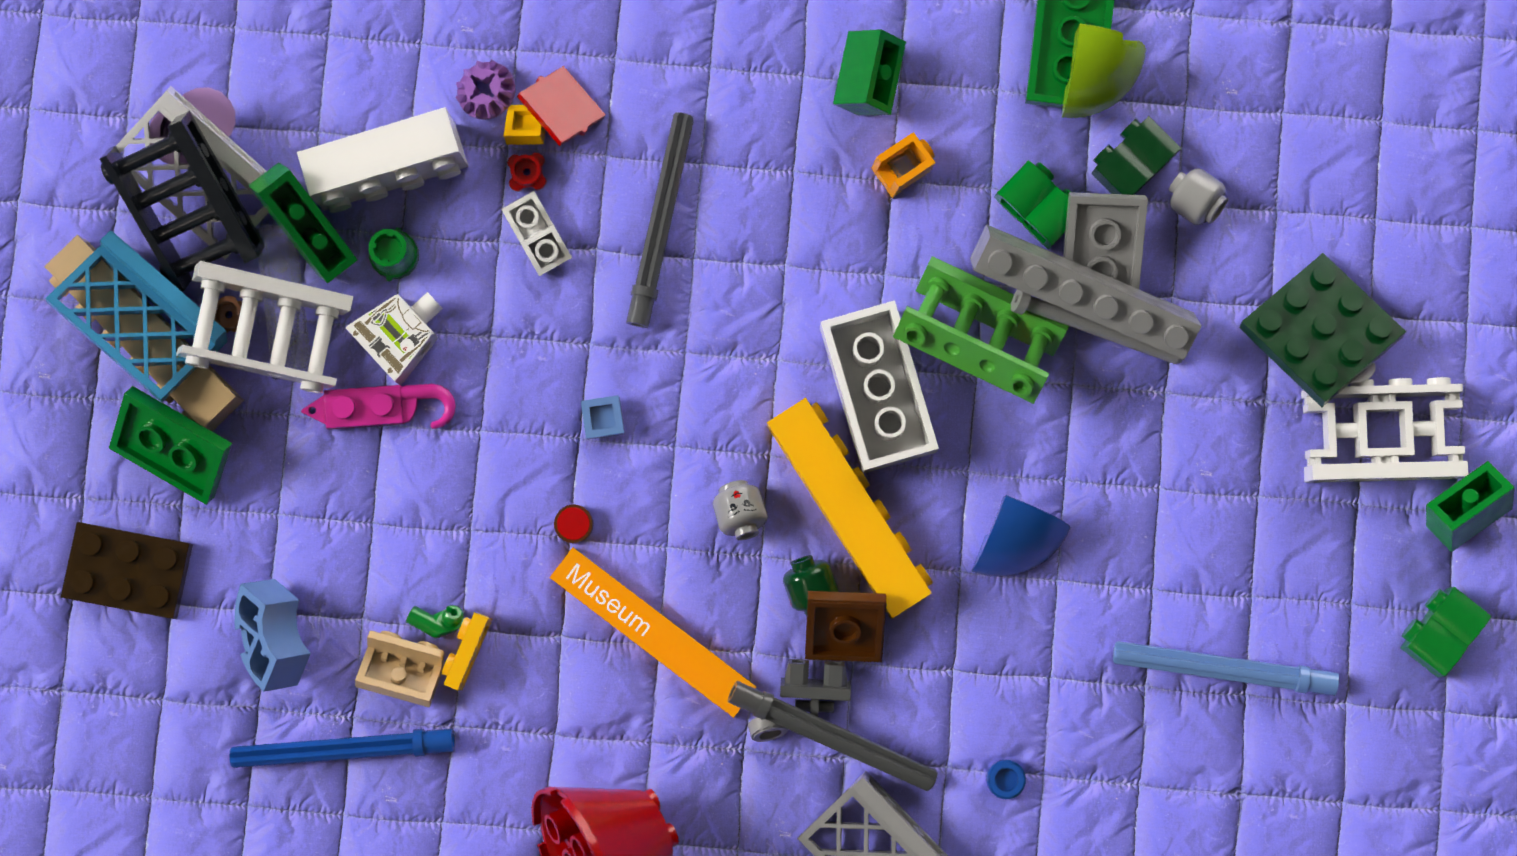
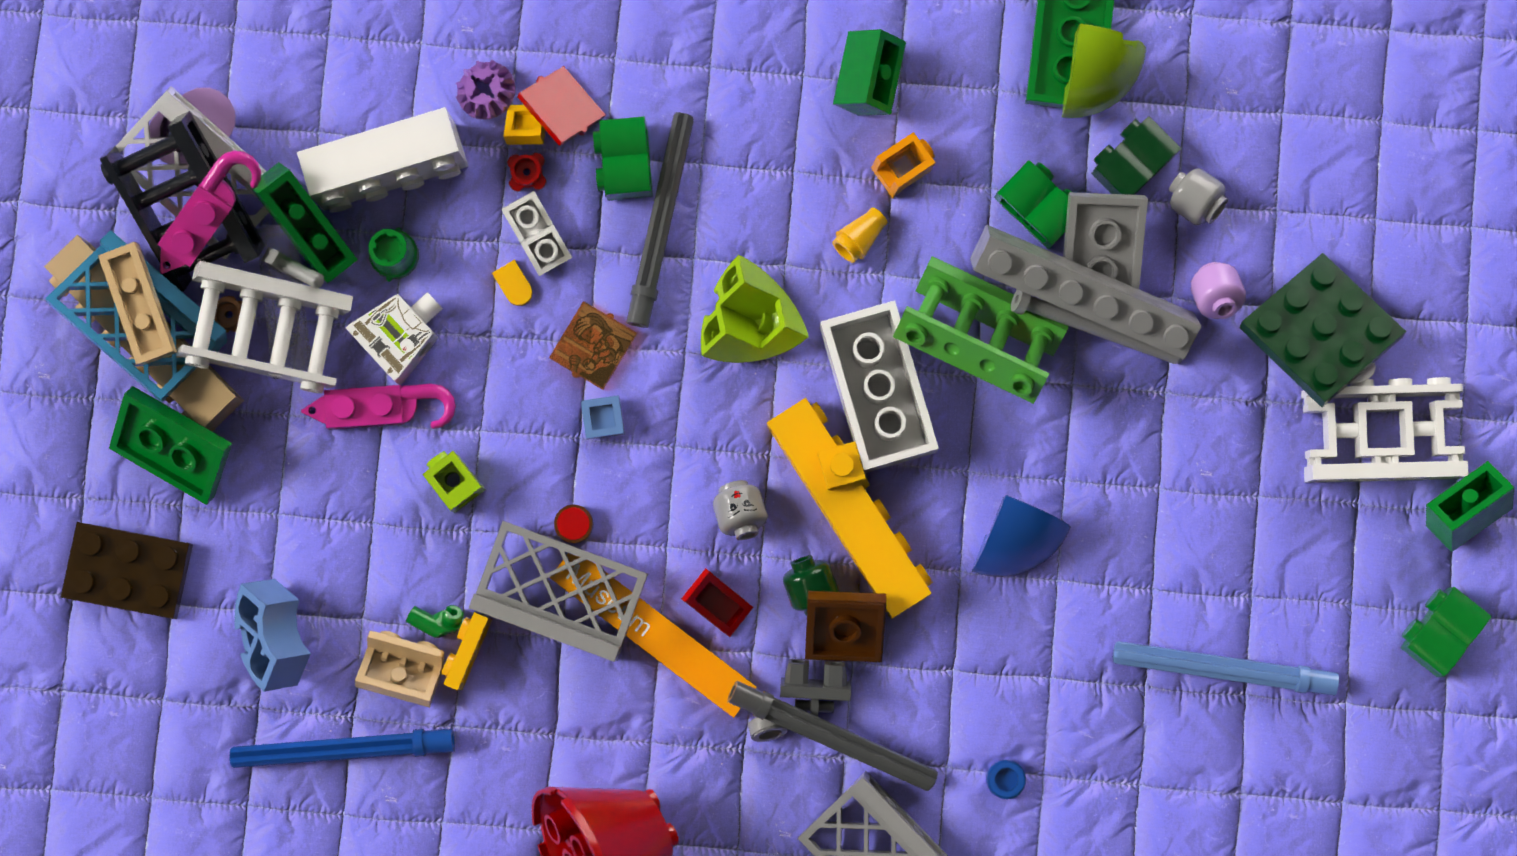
(137, 304): none -> tan plate
(203, 212): none -> dark pink plate
(292, 268): none -> light grey bar
(454, 497): none -> lime brick
(513, 284): none -> yellow piece
(547, 623): none -> light grey fence
(593, 345): none -> clear orange piece
(624, 158): none -> green brick
(717, 602): none -> red slope
(751, 317): none -> lime brick
(841, 465): none -> yellow plate
(858, 236): none -> yellow cone
(1218, 290): none -> lavender head

